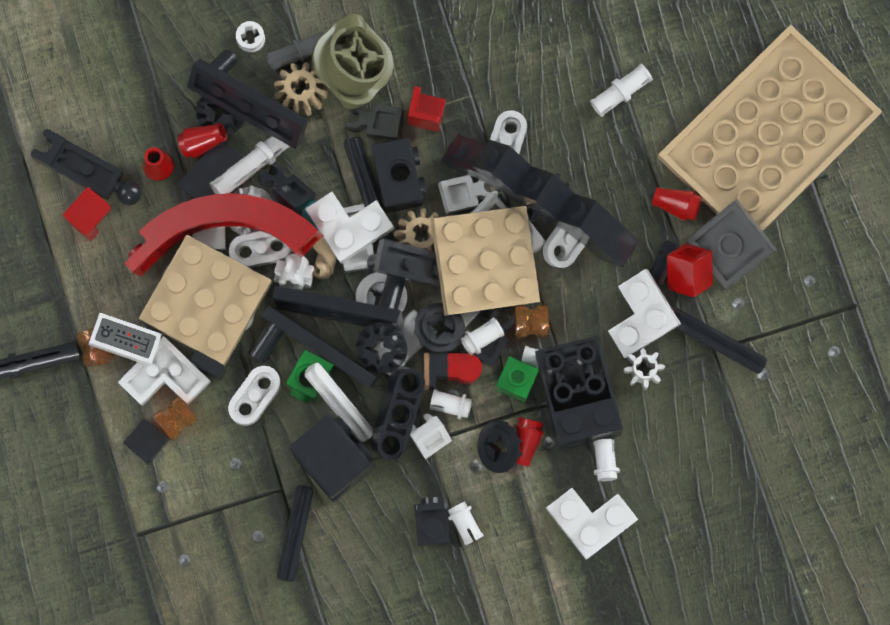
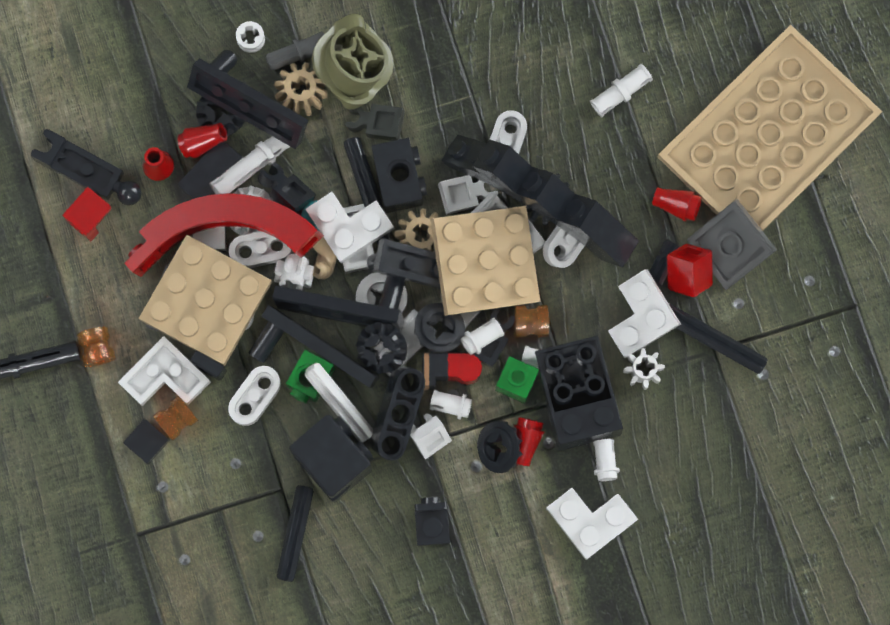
(125, 339): tile -> none
(425, 111): red panel -> none
(463, 520): white pin -> none

